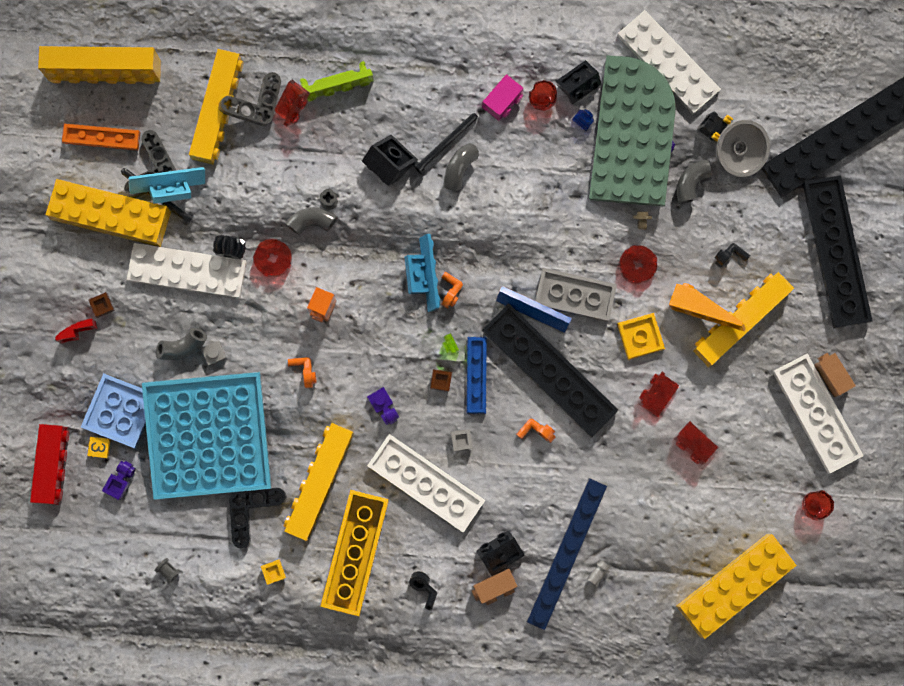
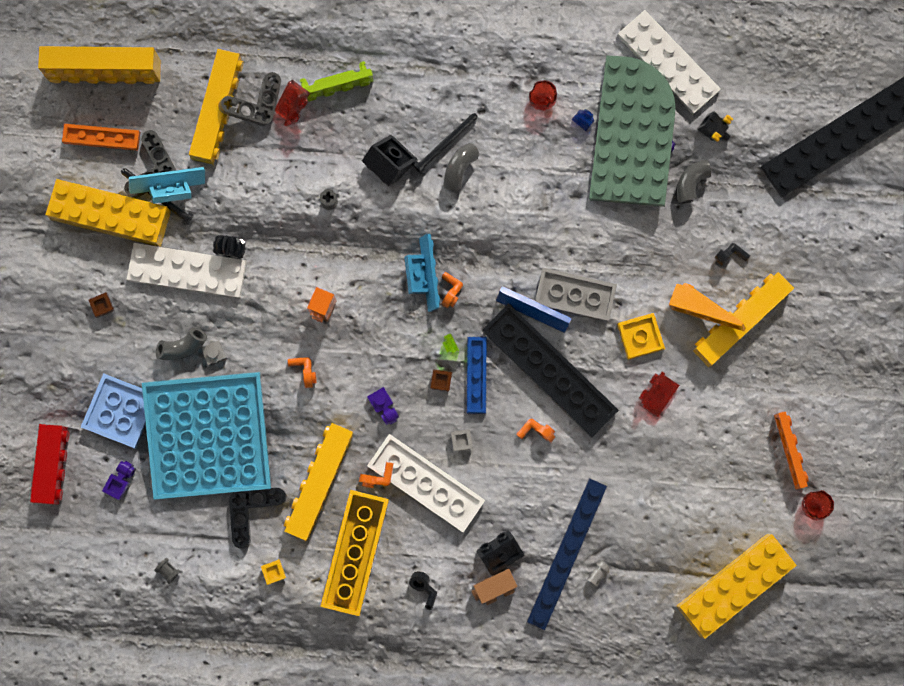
(71, 333): red slope -> none
(99, 447): yellow tile -> none
(263, 253): clear red plate -> none
(311, 217): dark grey cylinder -> none
(369, 480): none -> orange plate
(503, 97): dark pink brick -> none
(579, 82): black bracket -> none
(627, 267): clear red plate -> none
(642, 219): dark tan plate -> none
(695, 443): clear red bracket -> none
(753, 148): light grey dish -> none
(789, 444): none -> orange plate
(817, 413): white plate -> none
(834, 374): medium nougat brick -> none
(837, 252): black plate -> none

